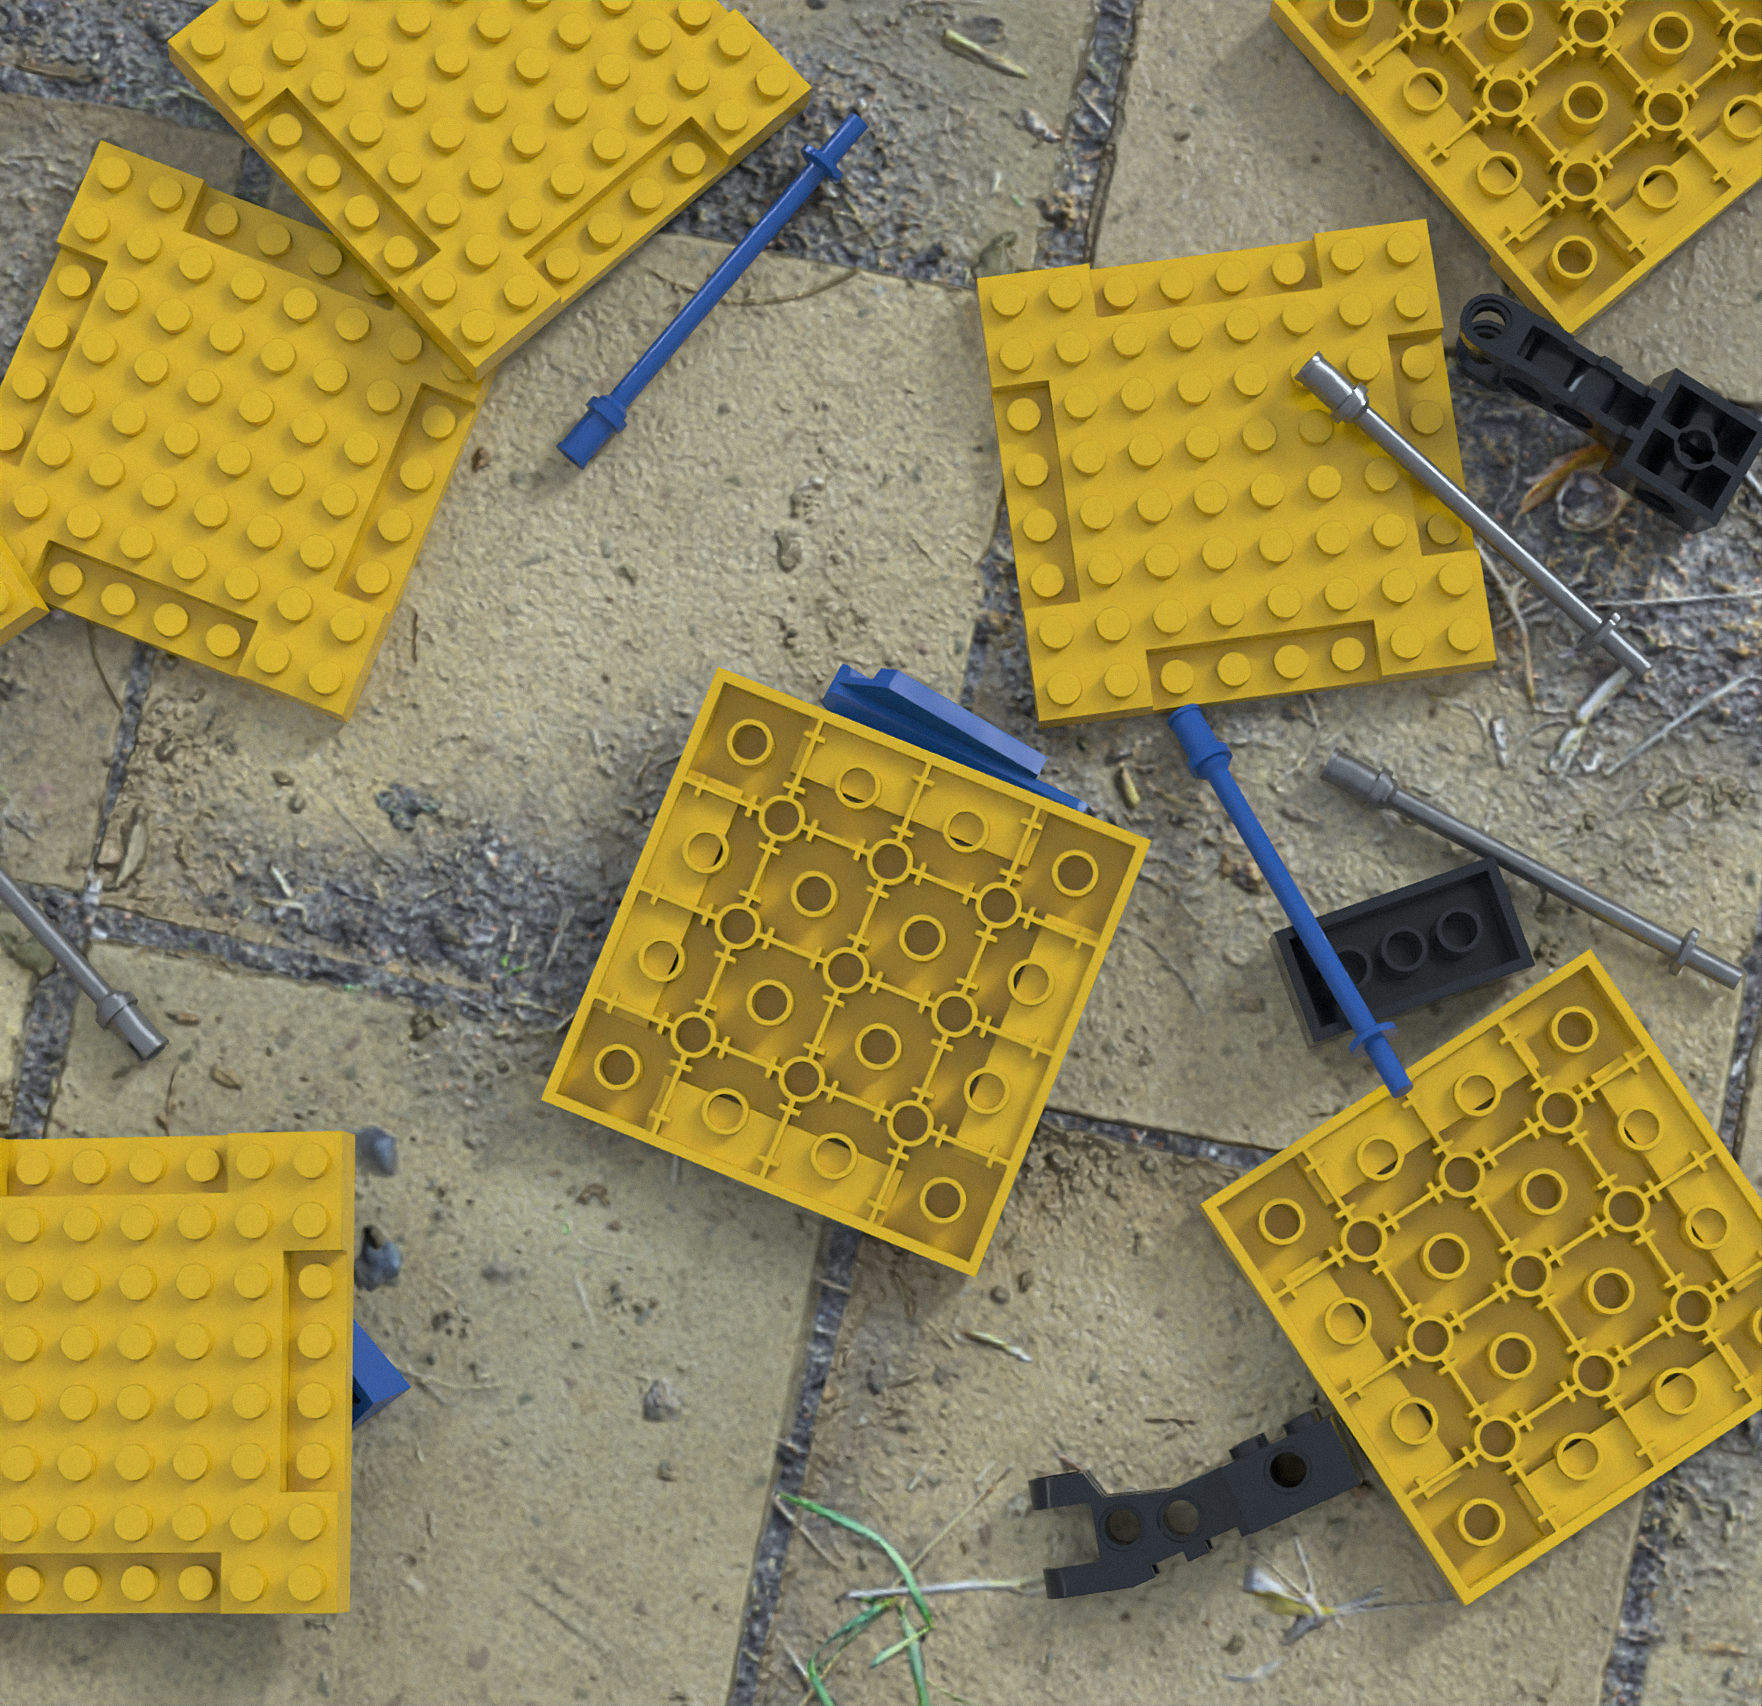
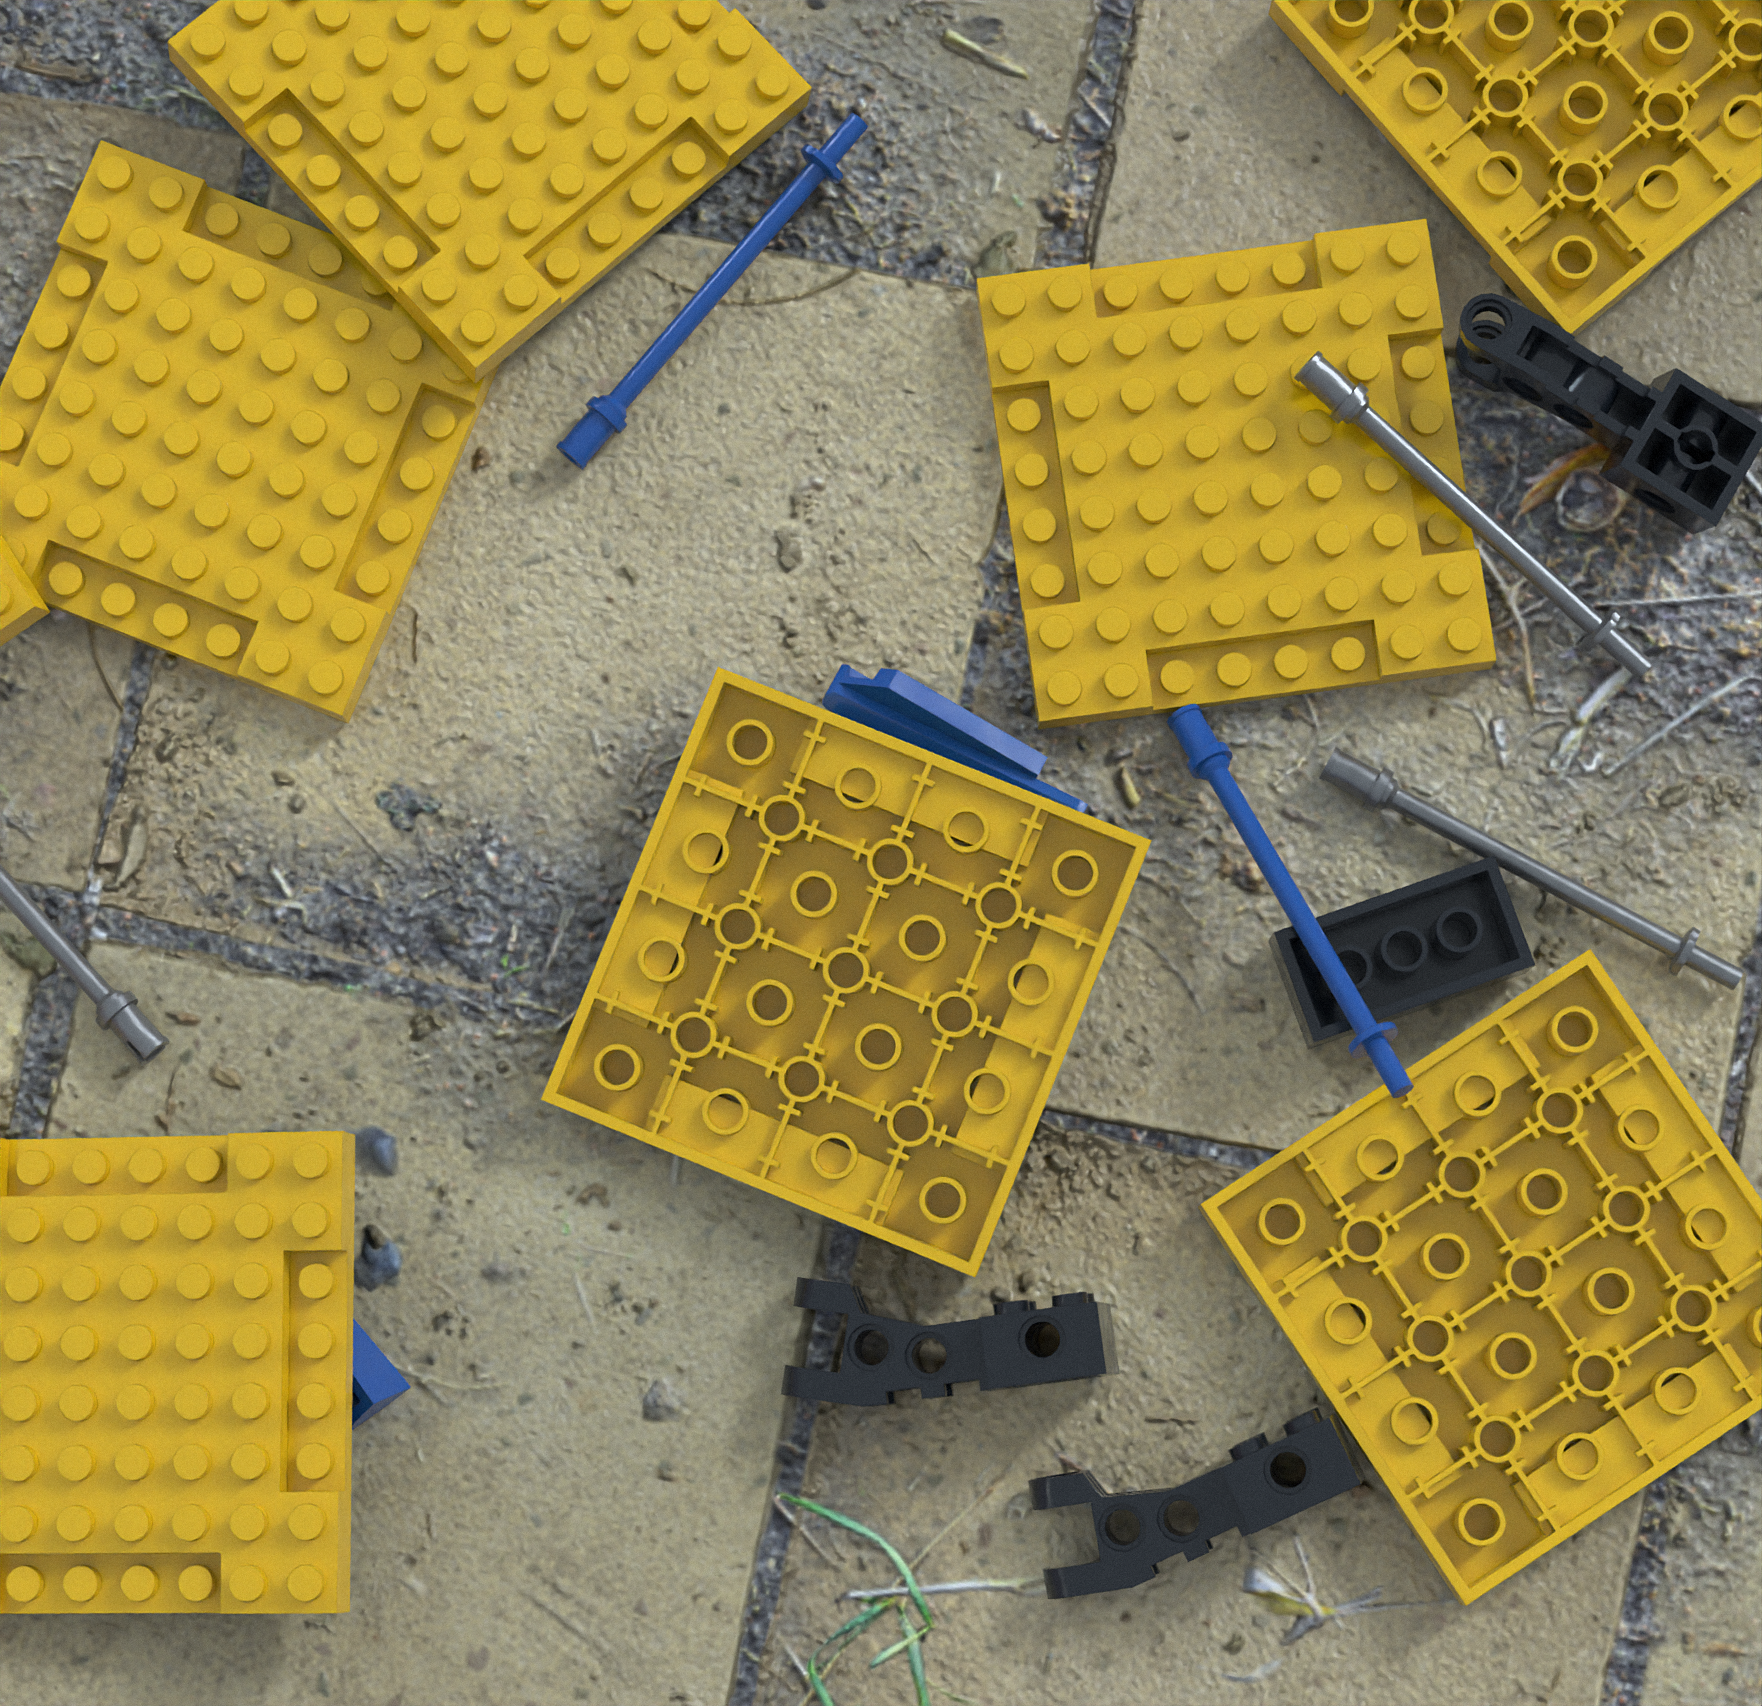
(994, 1349): none -> black brick

